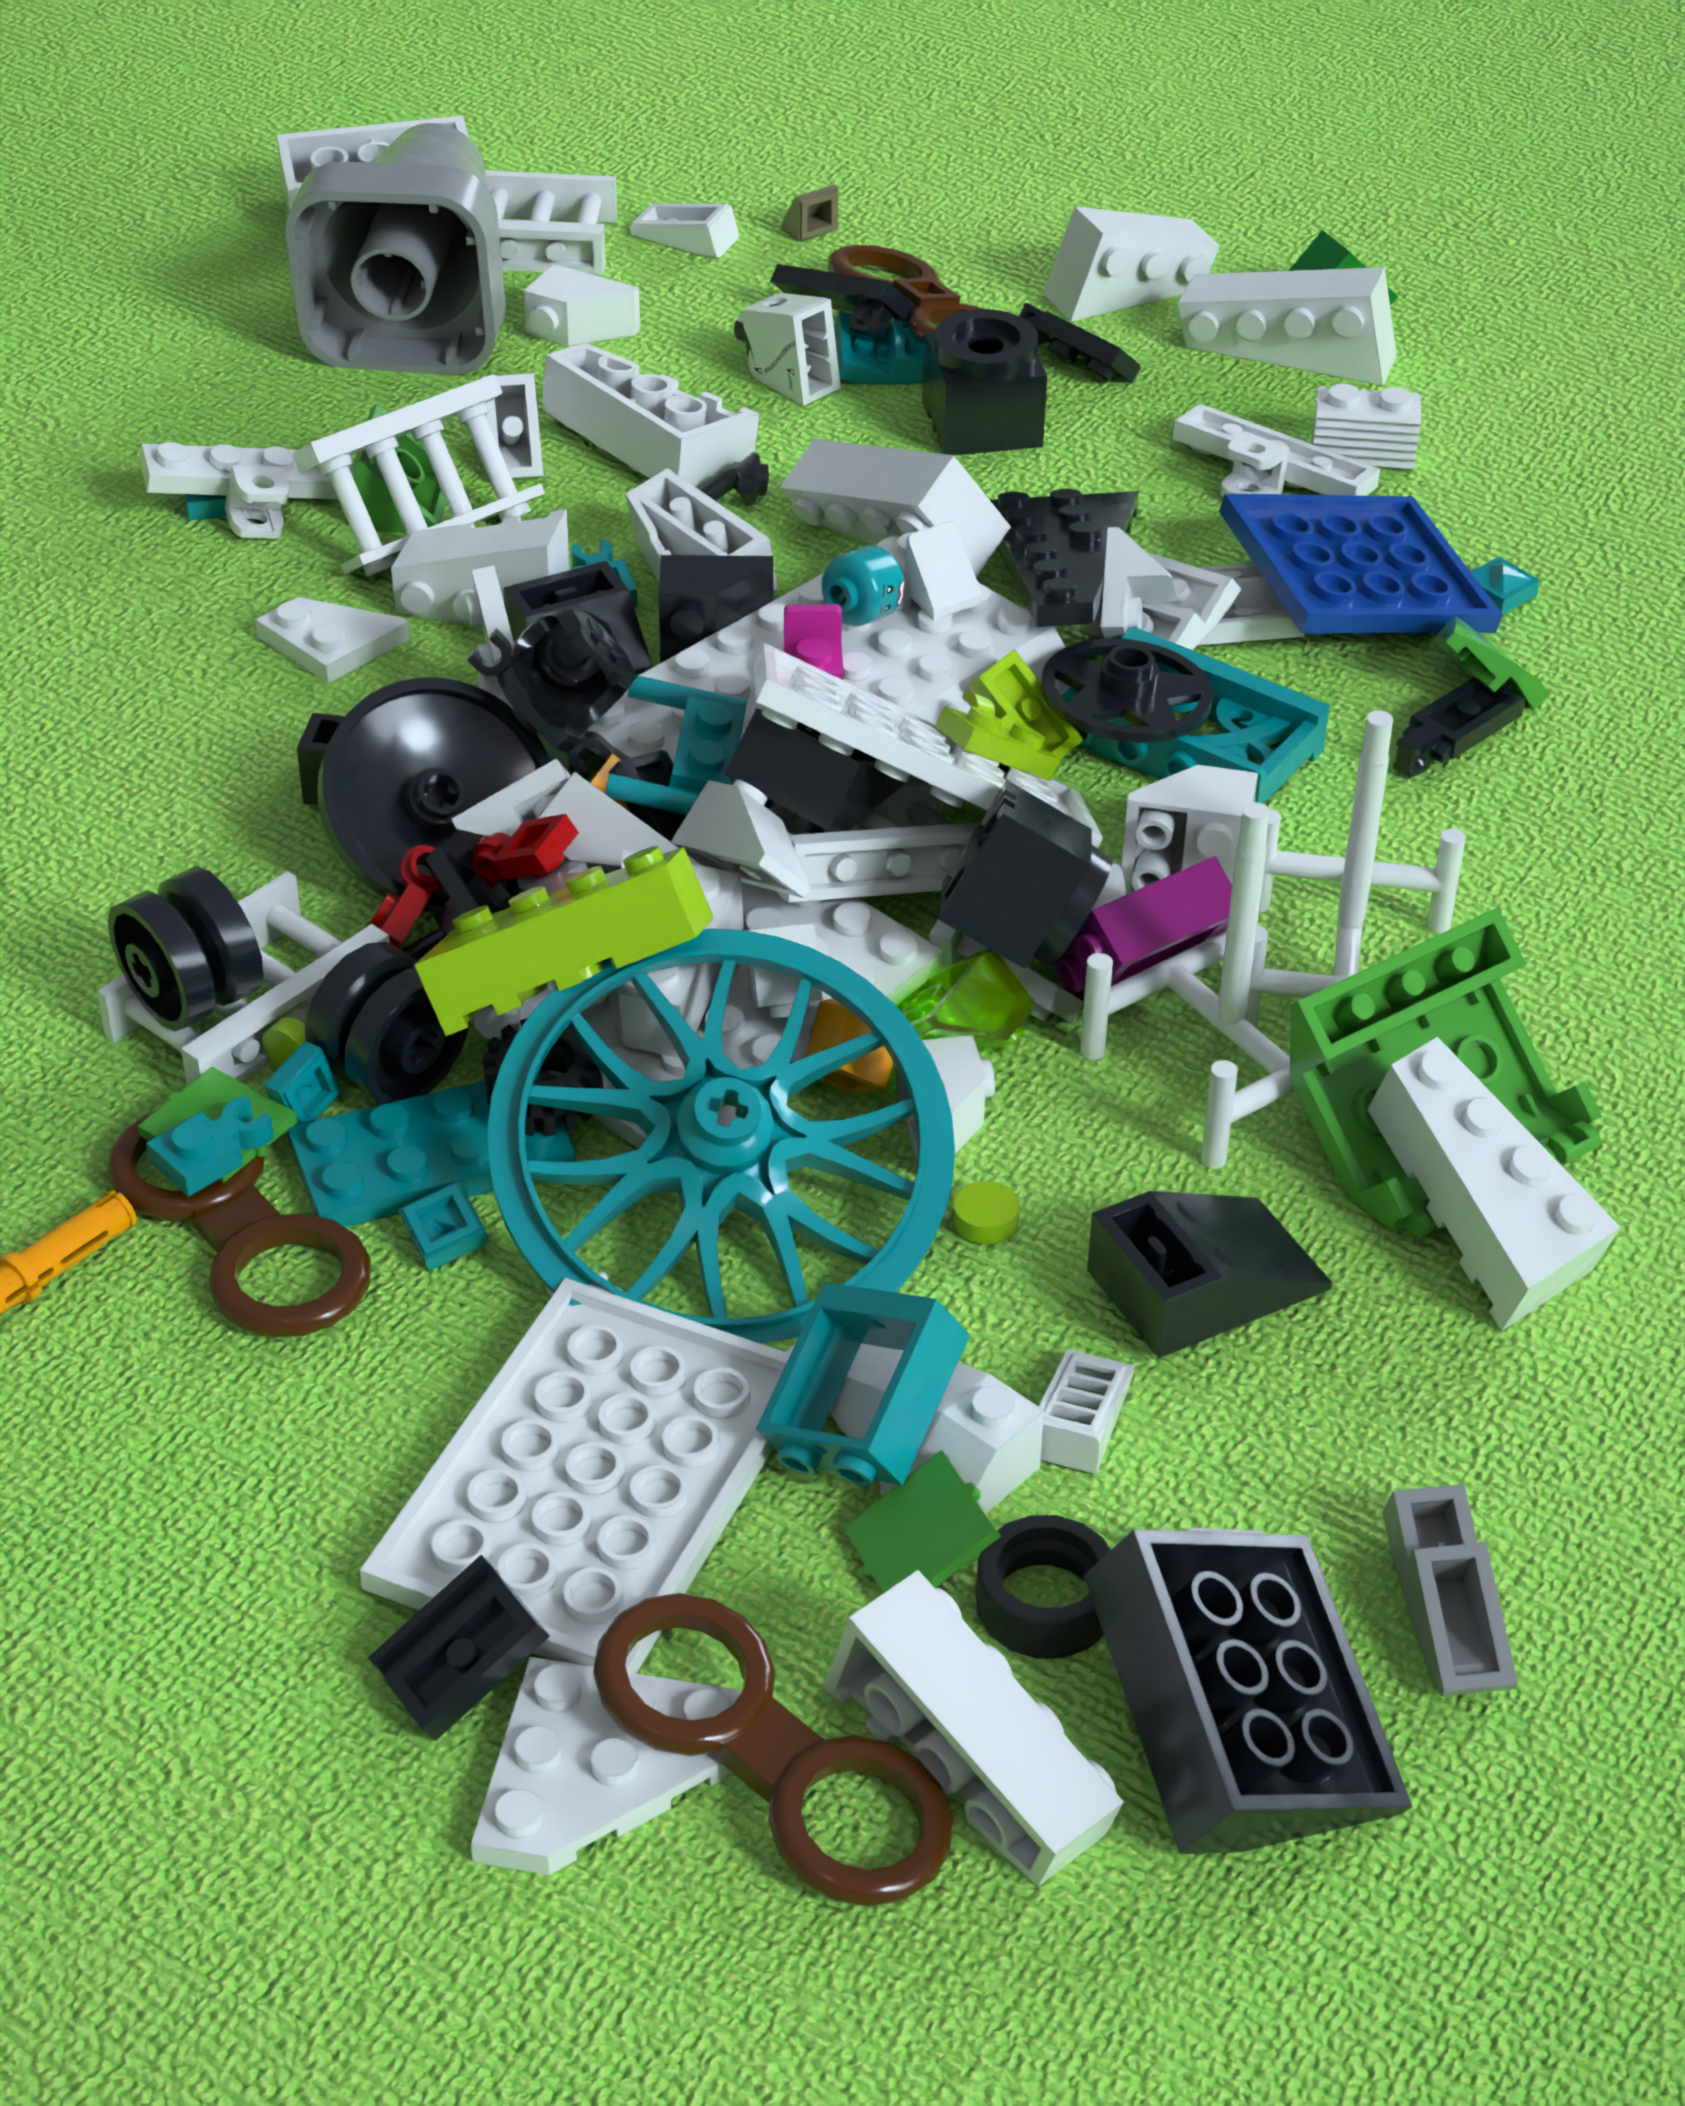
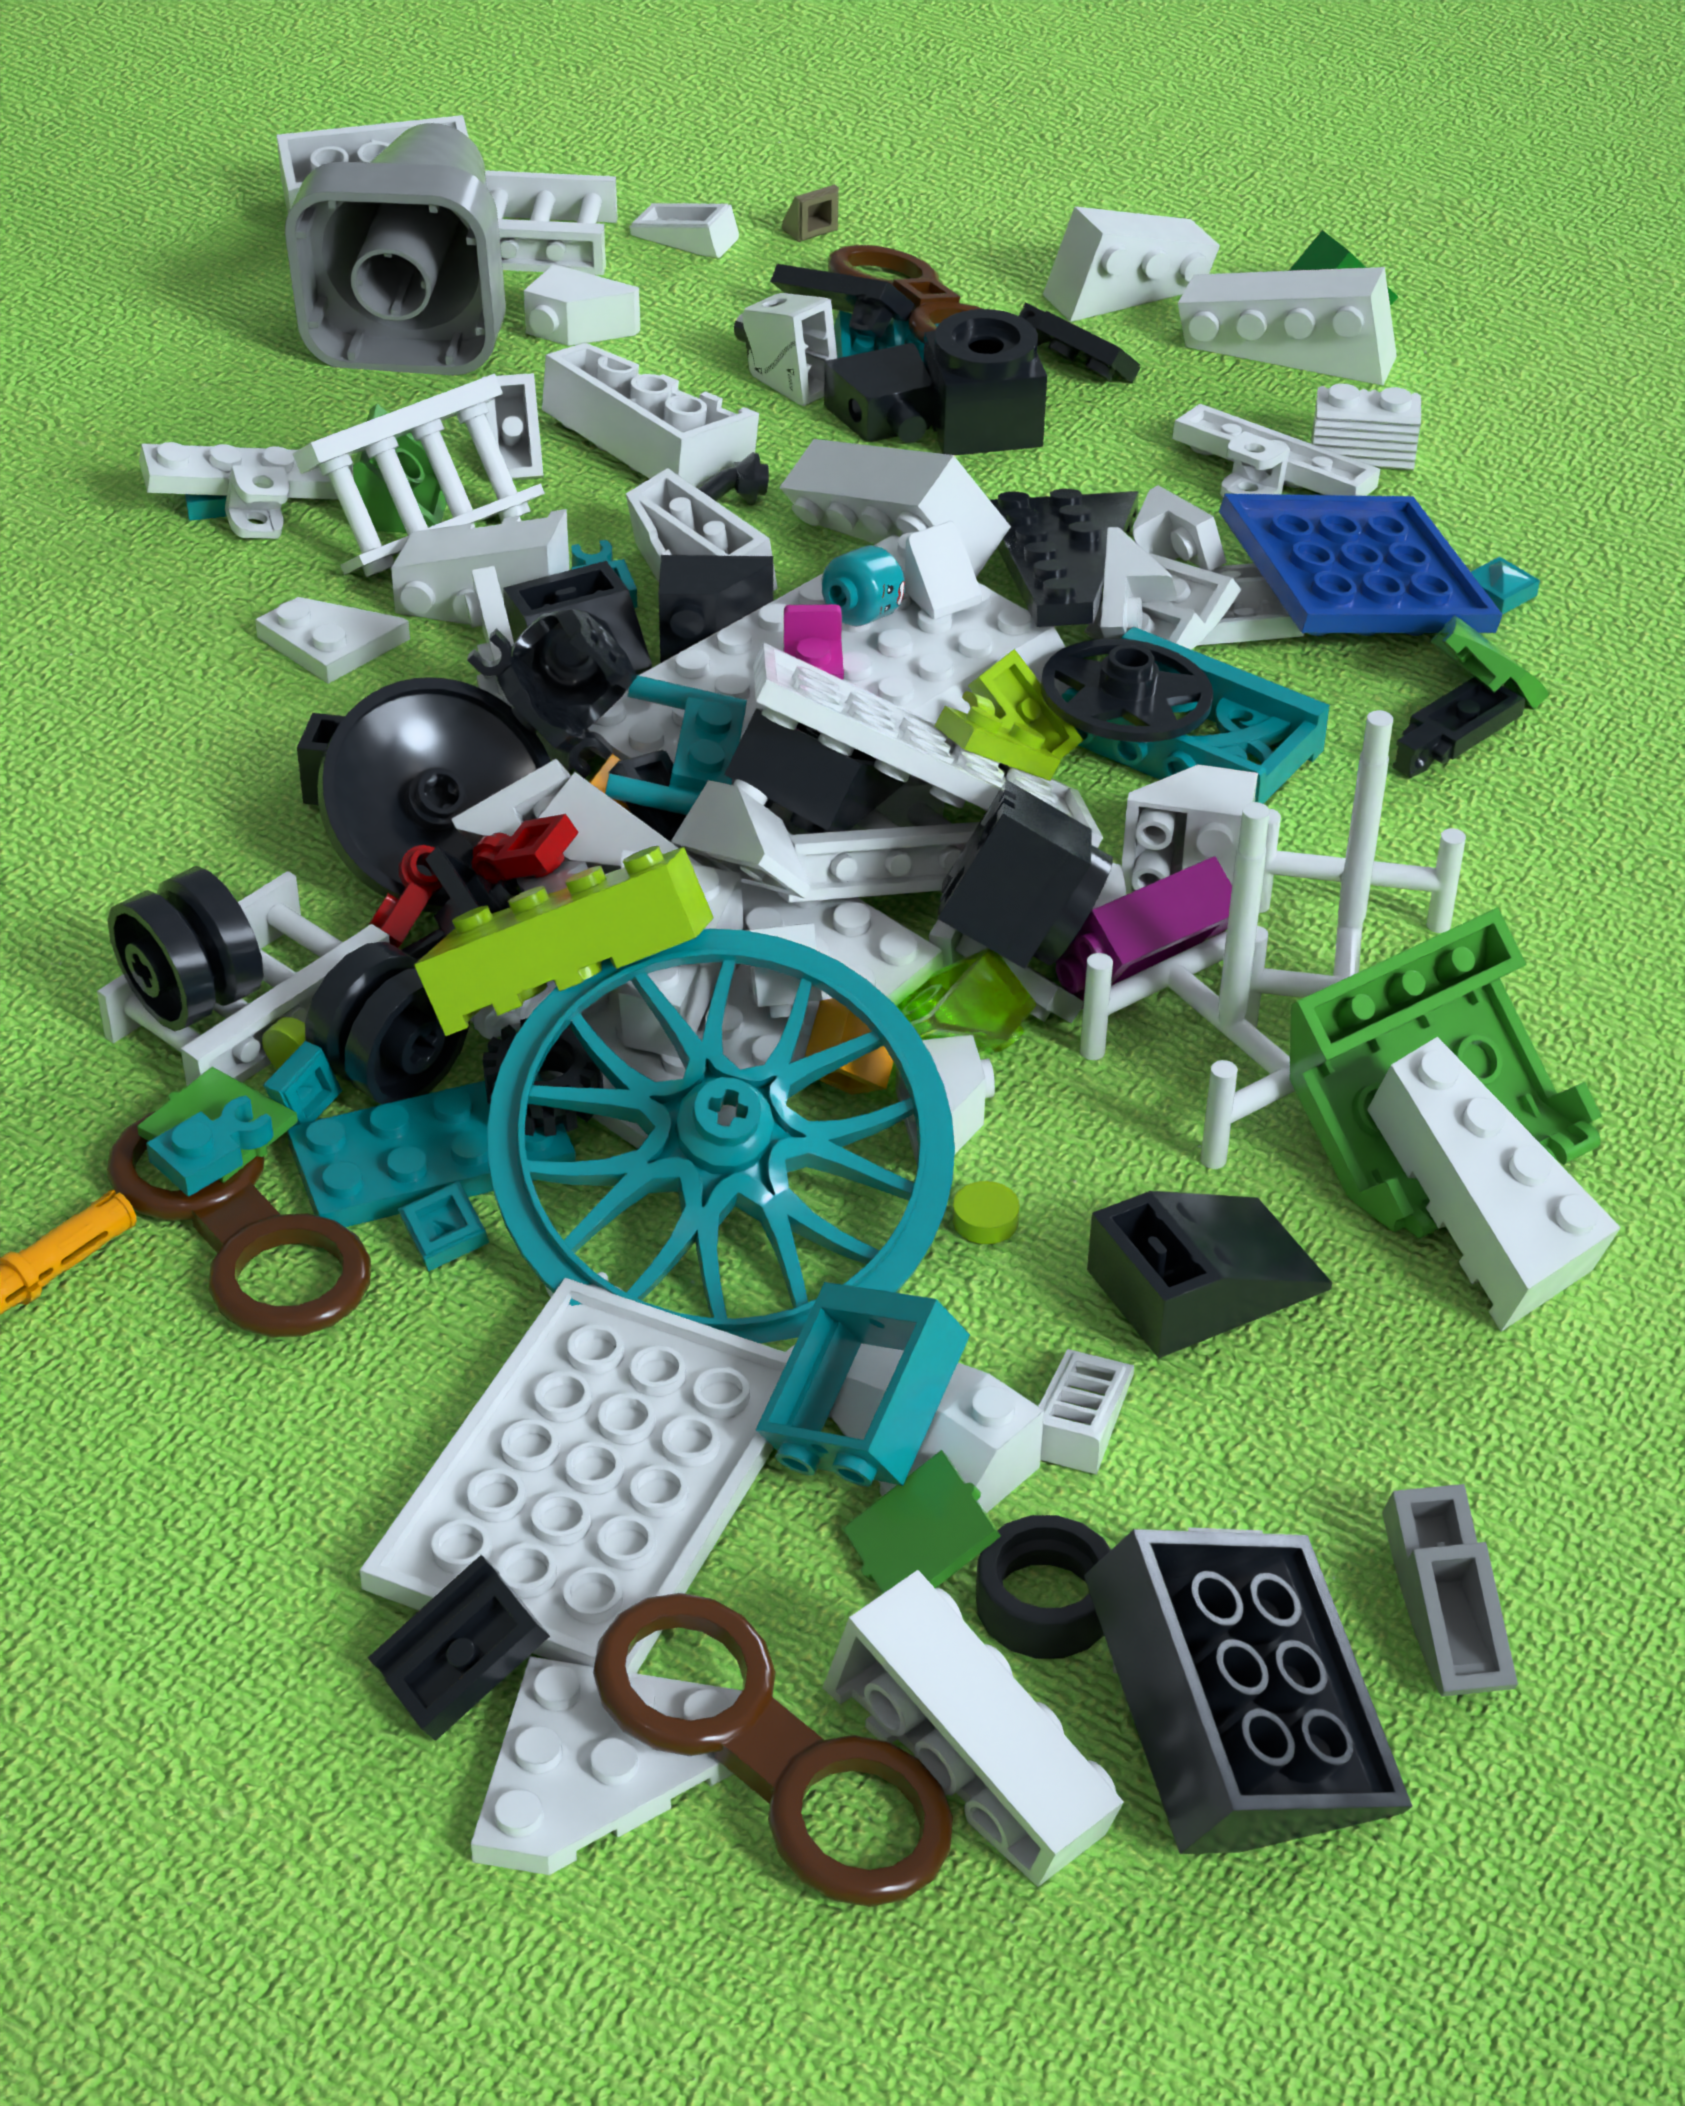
(881, 393): none -> black torso
(1178, 529): none -> white slope

